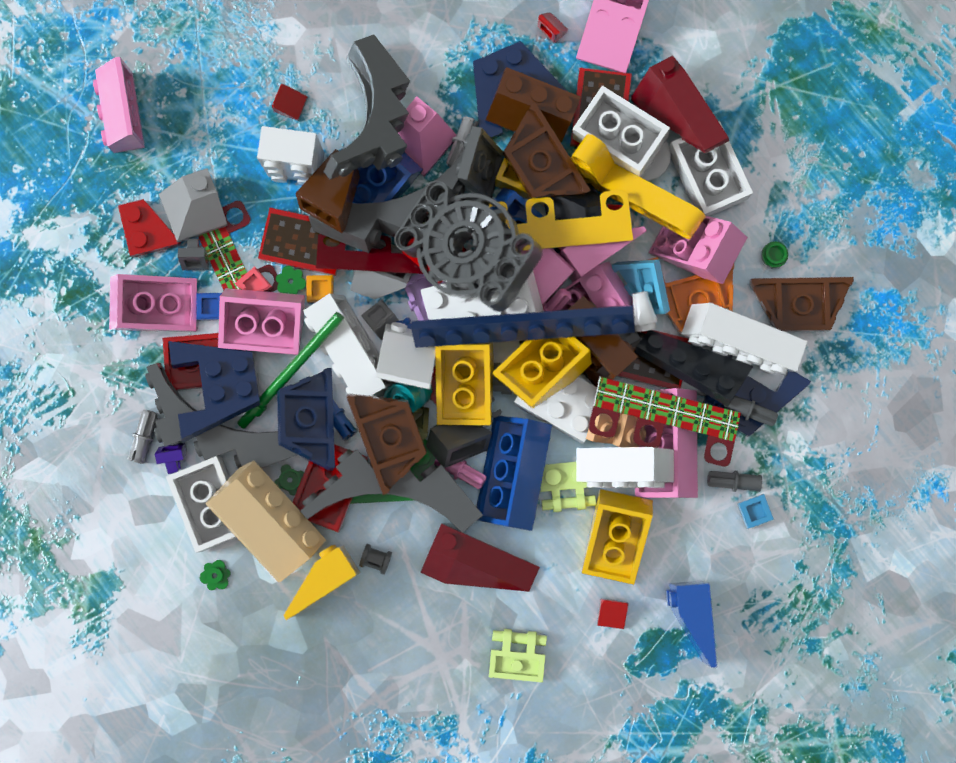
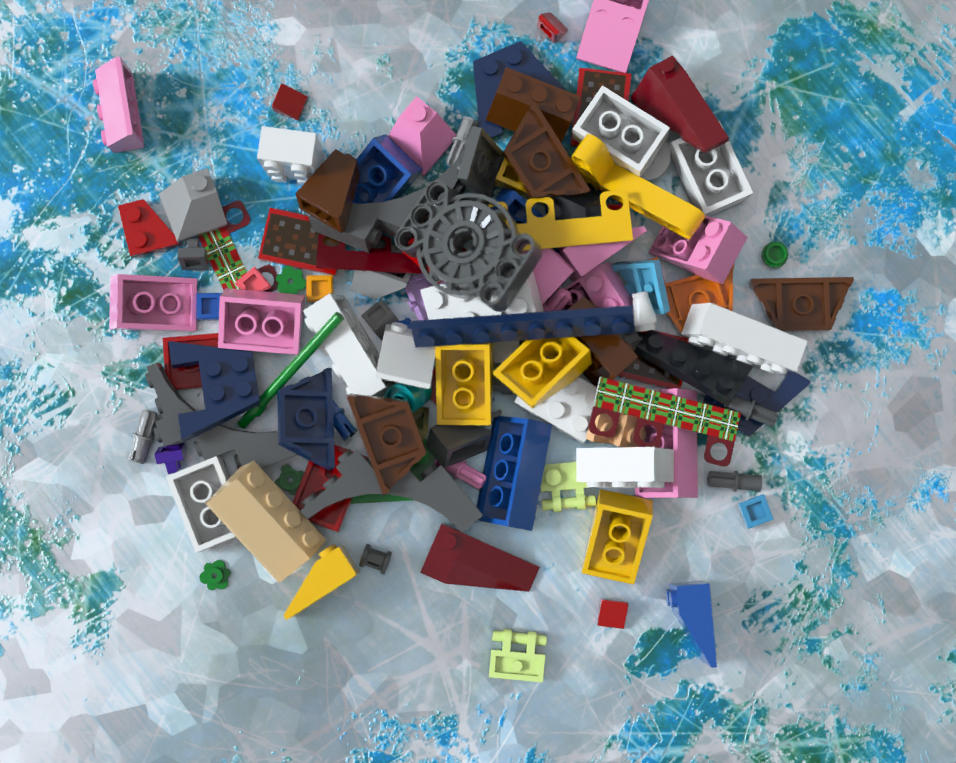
(385, 115): dark grey arch -> none

